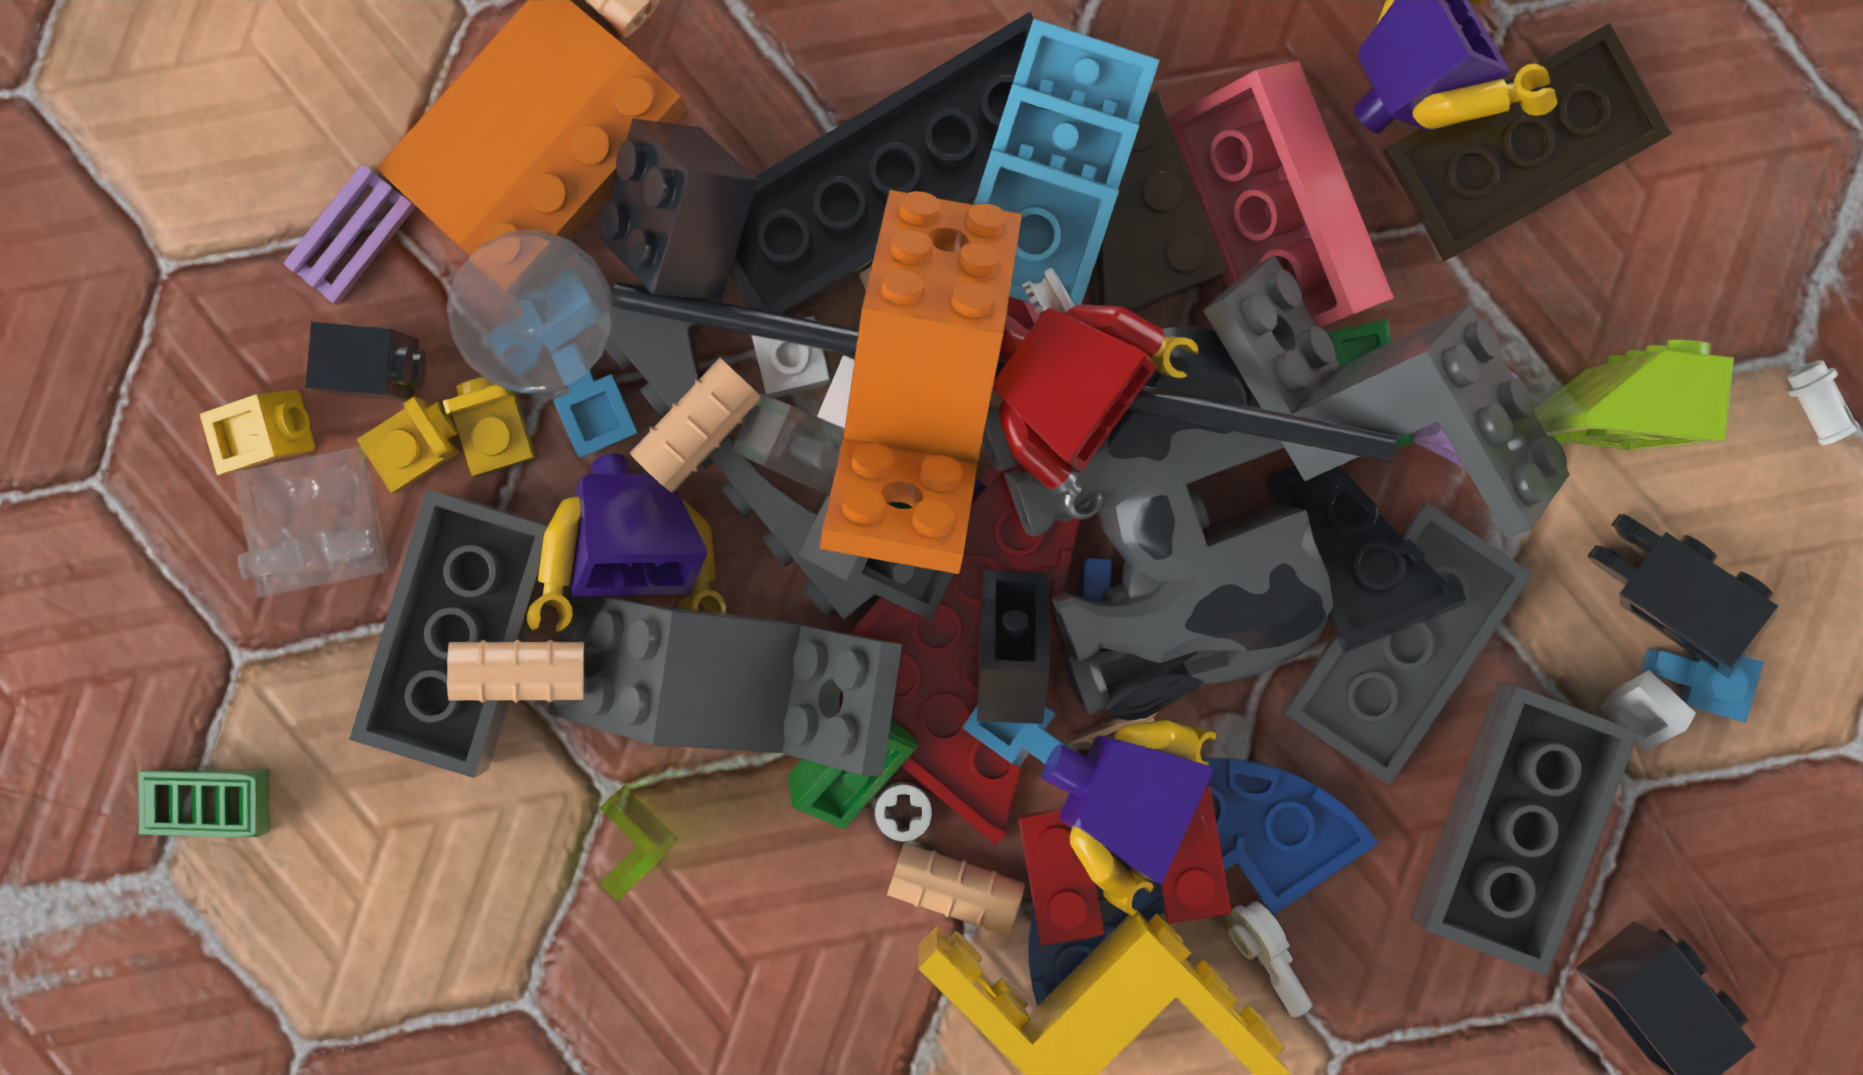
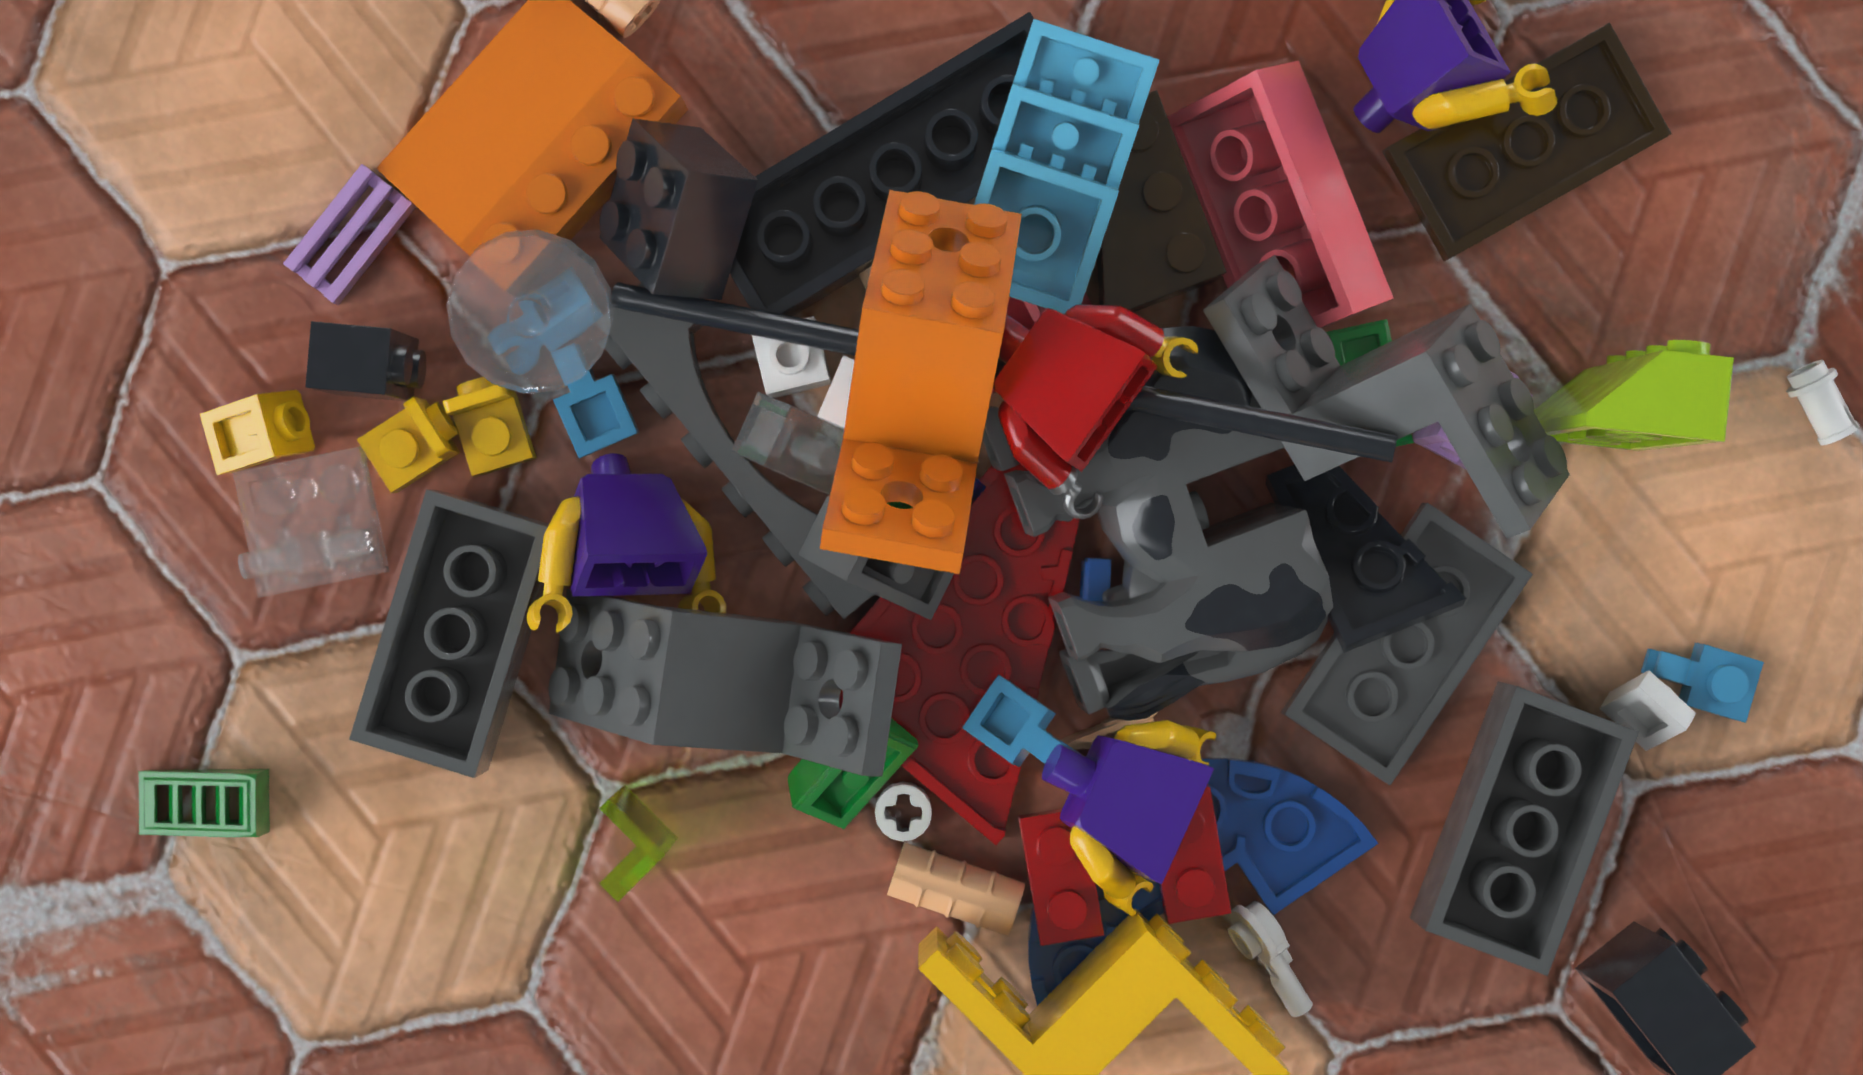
(515, 671): light nougat axle -> none
(695, 425): light nougat axle -> none
(1013, 646): black brick -> none
(1048, 293): white bush -> none
(1689, 595): black hinge -> none

